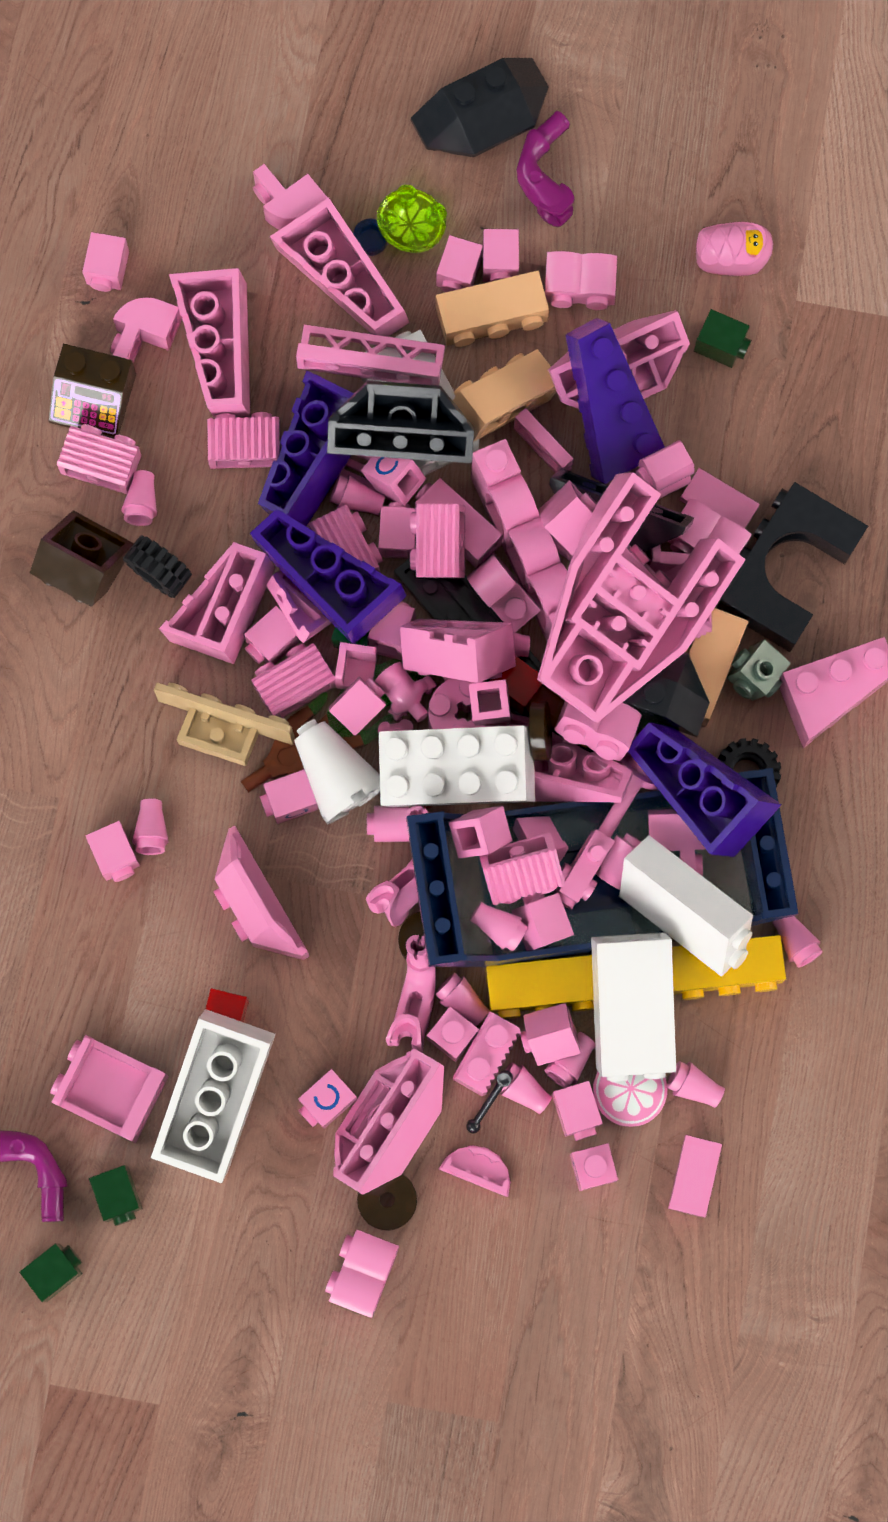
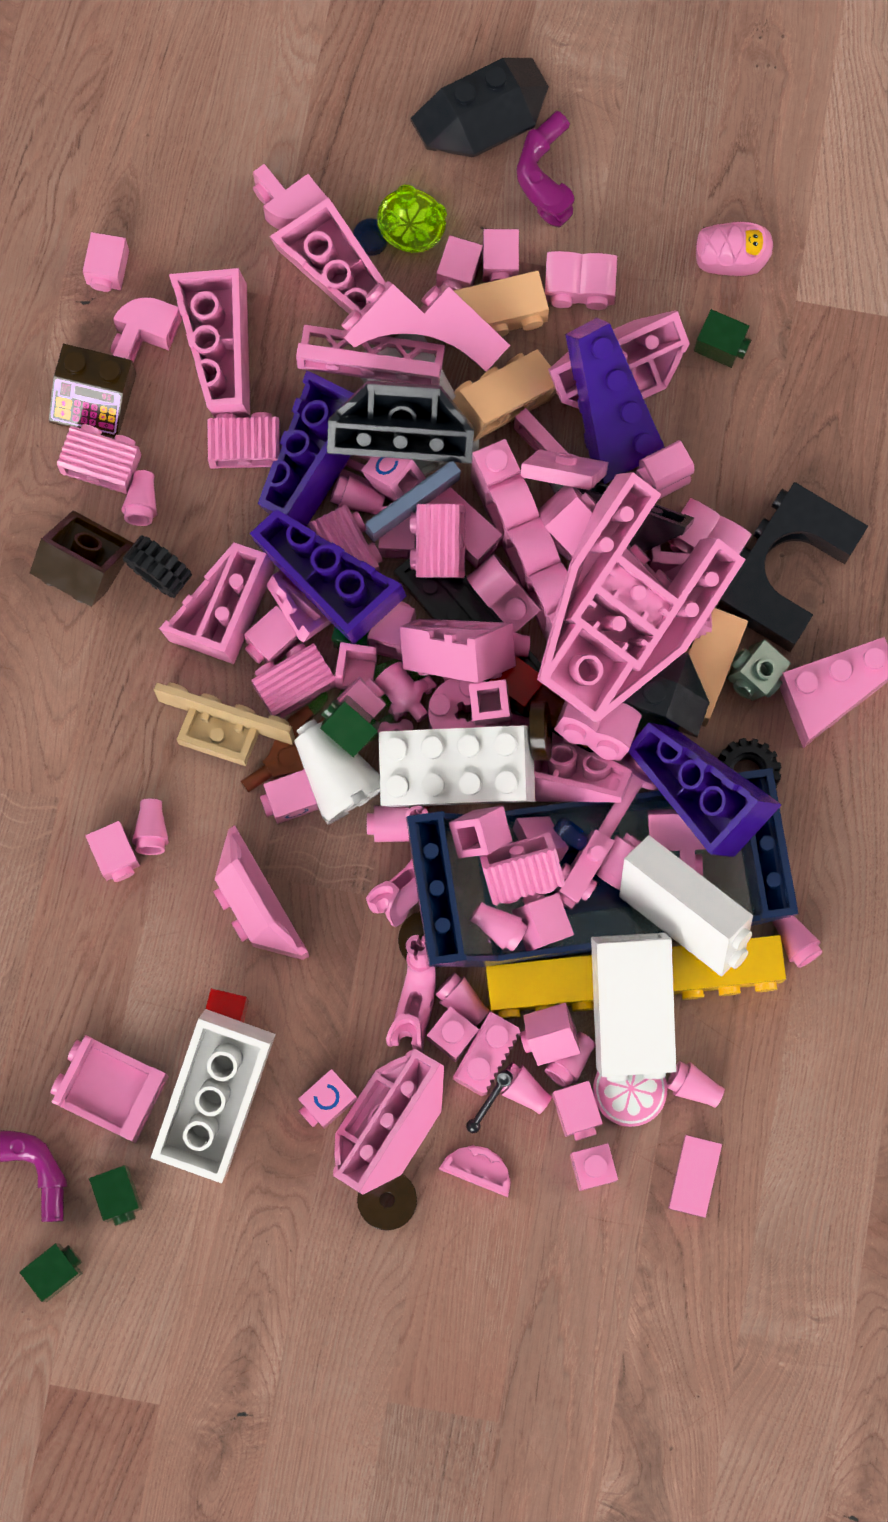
(348, 724): none -> dark green brick
(362, 1274): bright pink brick -> none
(406, 504): none -> sand blue tile
(441, 317): none -> bright pink arch
(564, 469): none -> bright pink plate
(571, 833): none -> clear blue tile
(720, 498): bright pink tile -> none

